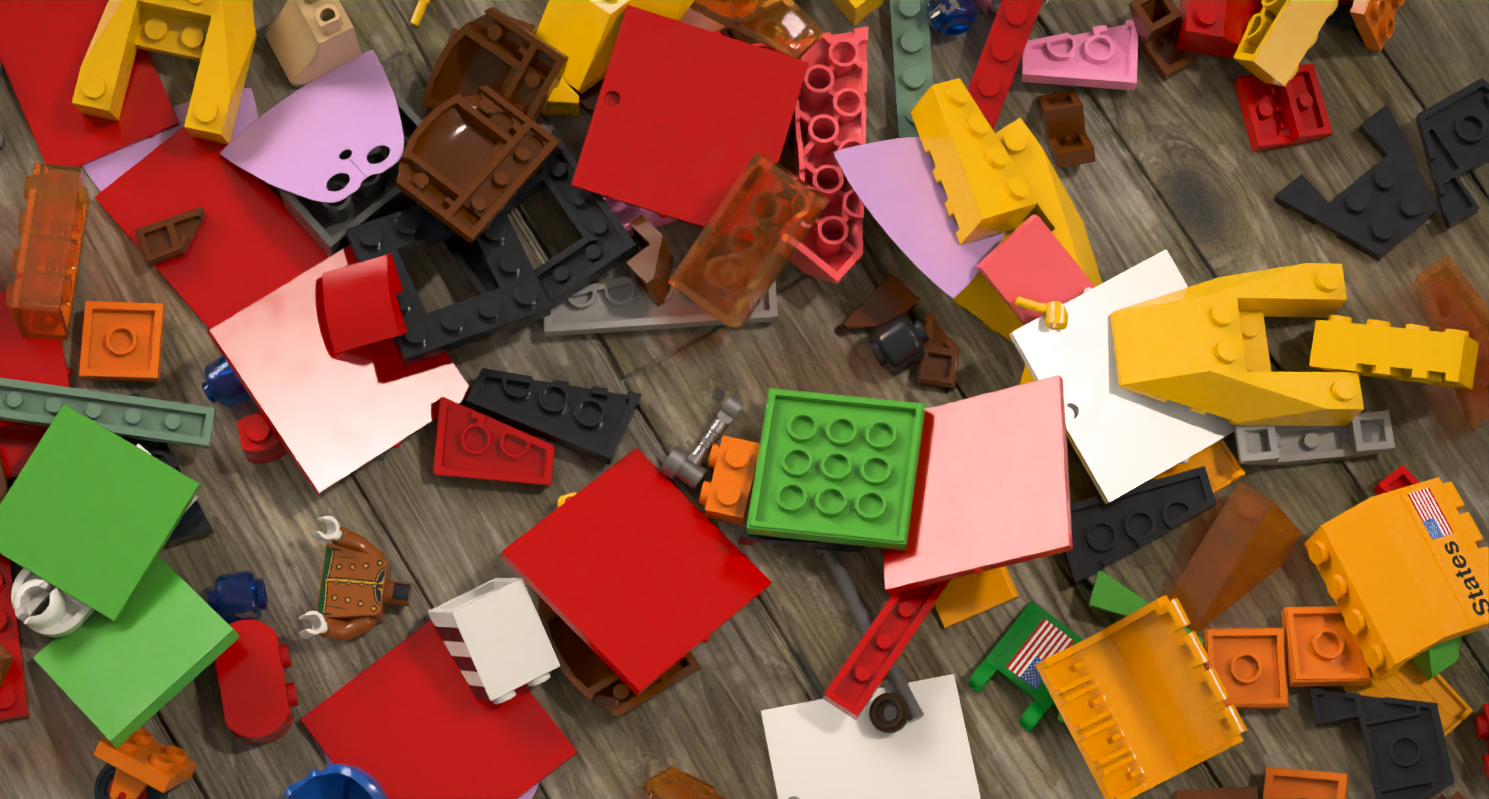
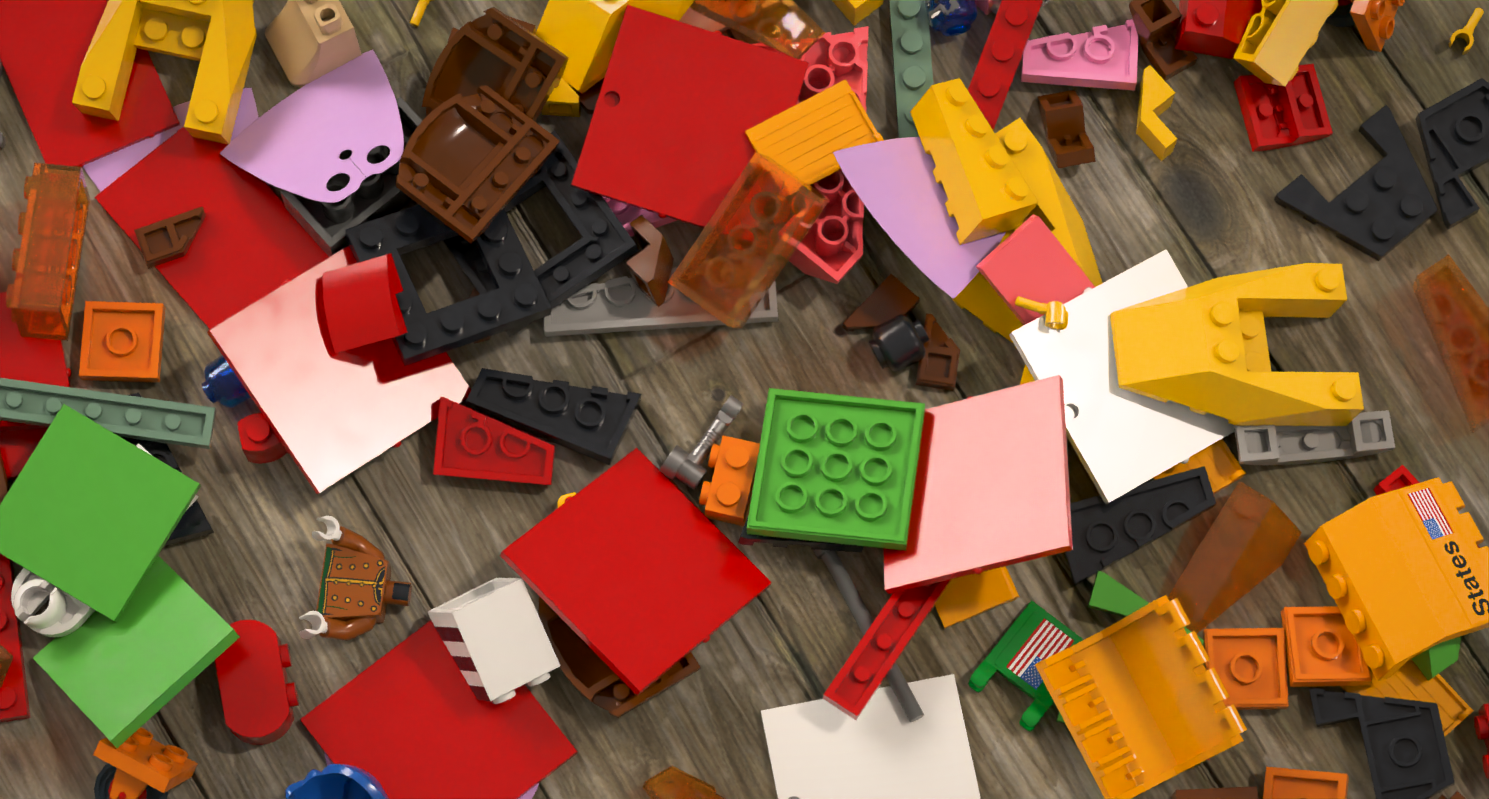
(238, 596): clear blue head -> none
(812, 130): none -> light orange piece
(877, 712): dark brown plate -> none
(1154, 99): none -> yellow slope
(1394, 352): yellow wedge -> none
(1468, 30): none -> yellow hand

